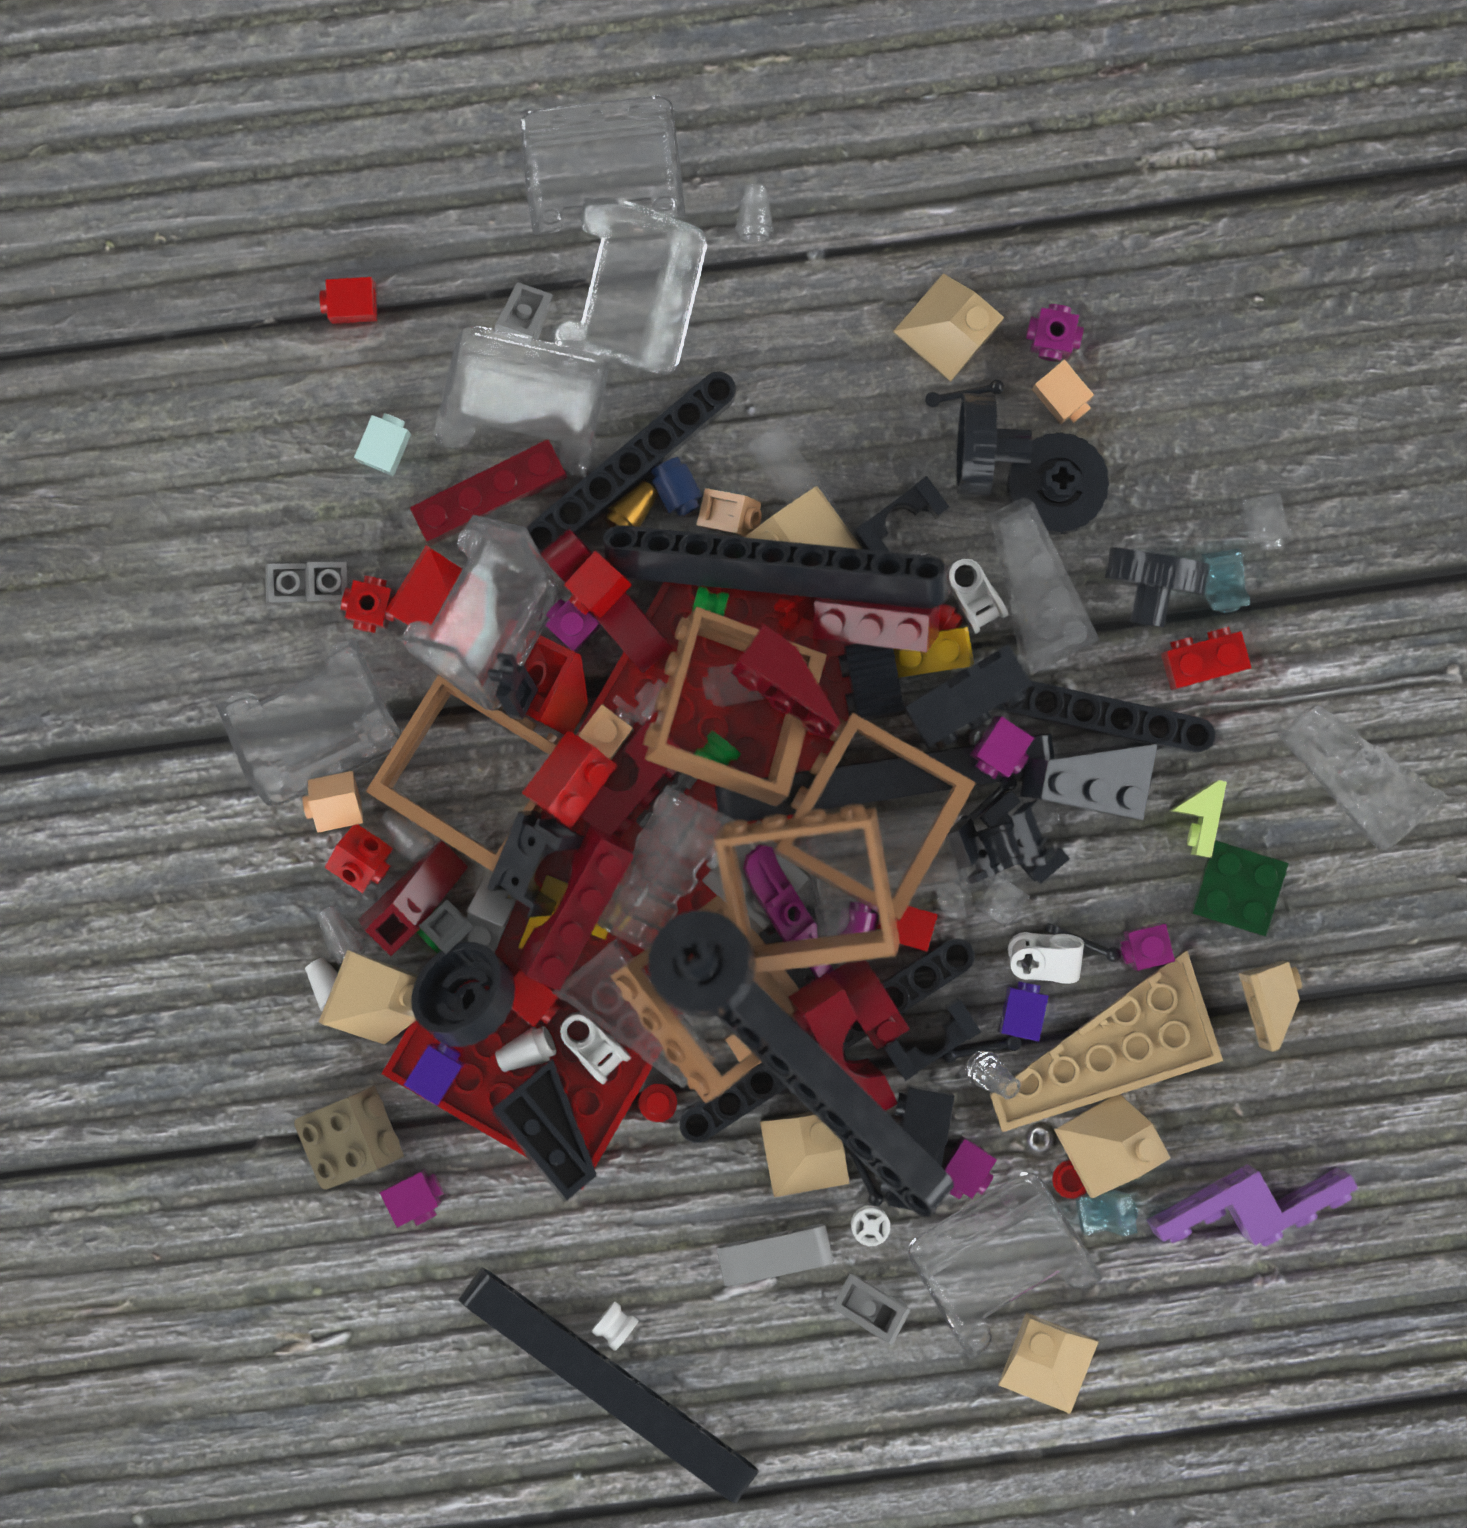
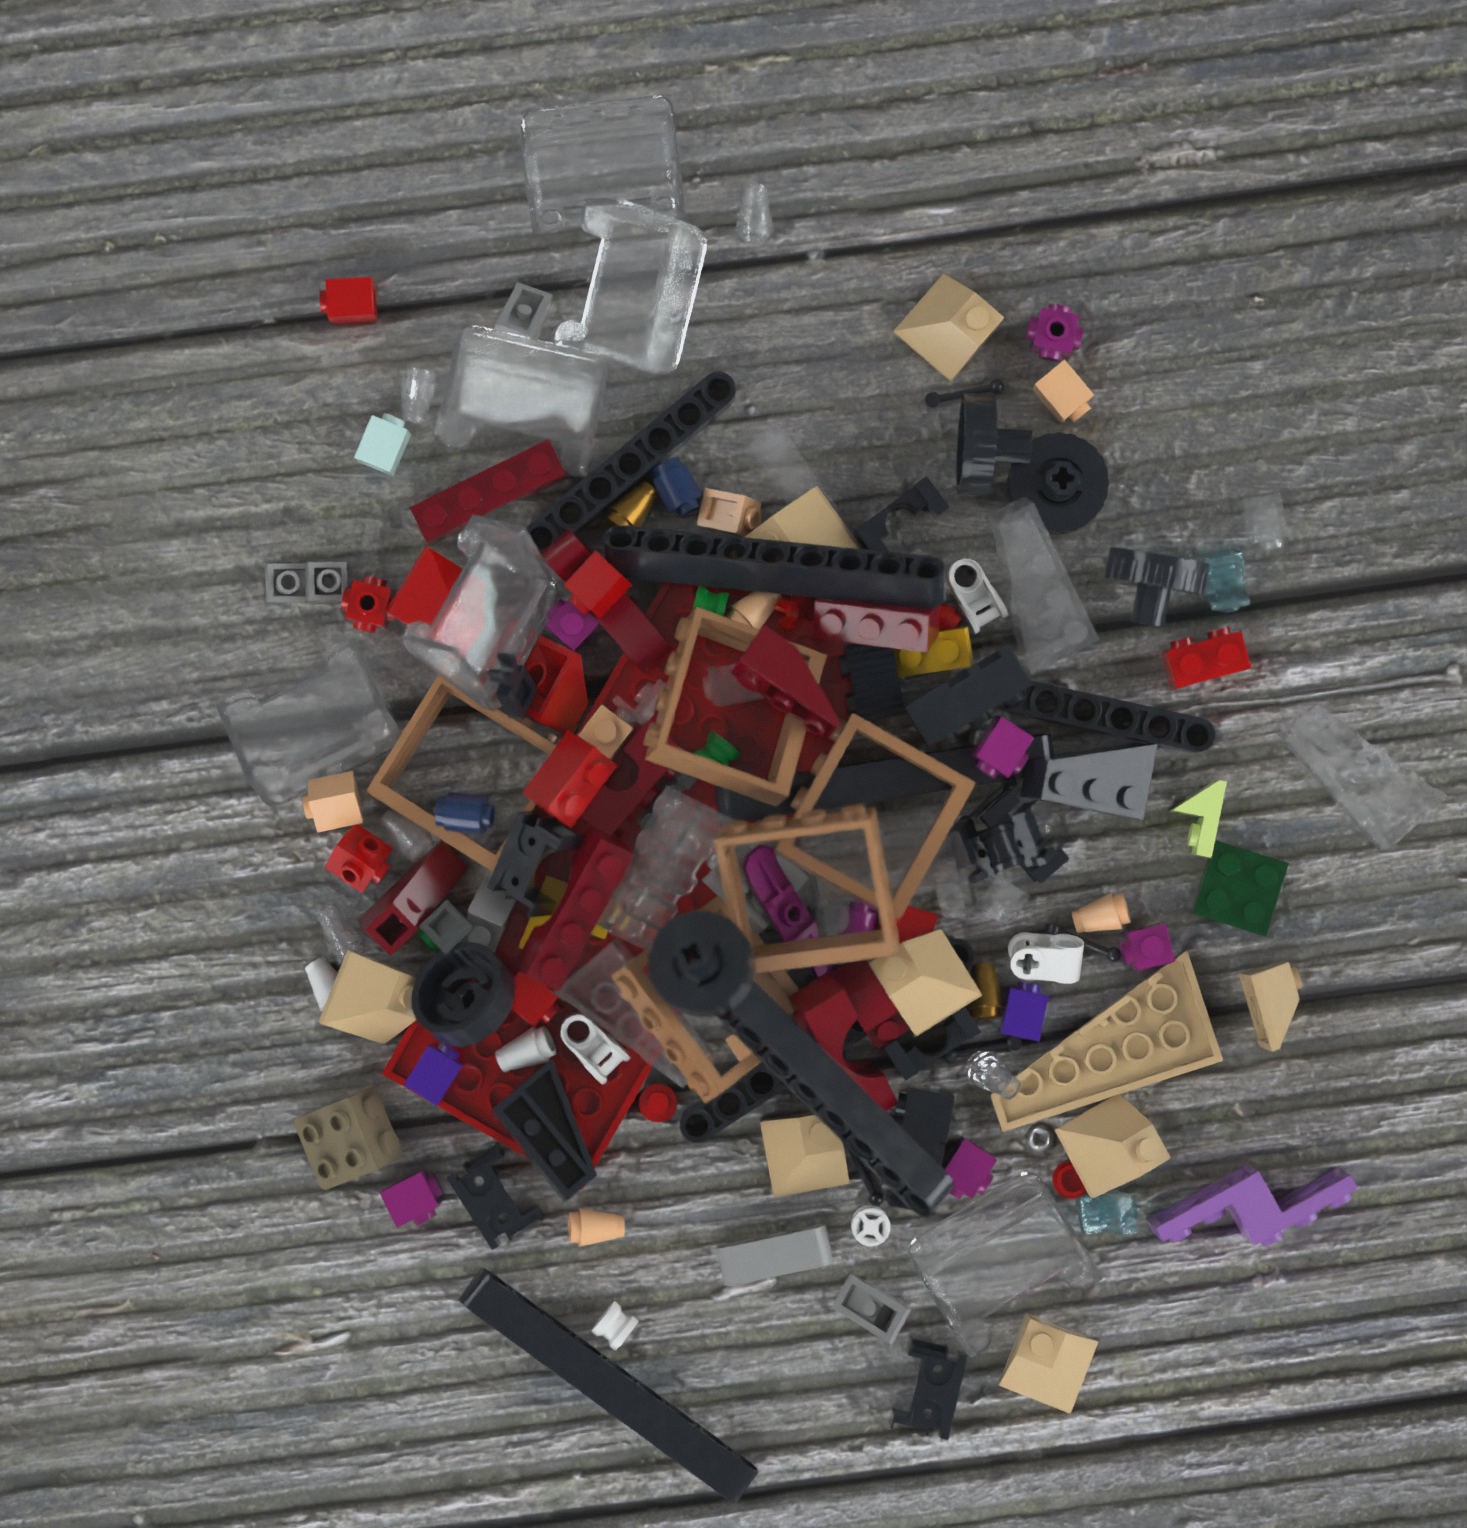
(417, 393): none -> clear cone
(464, 813): none -> dark blue brick
(490, 1200): none -> black piece
(593, 1226): none -> light nougat cone
(754, 608): none -> light nougat cone
(926, 980): none -> tan slope
(933, 1389): none -> black piece
(991, 1002): none -> pearl gold cone
(1102, 914): none -> light nougat cone

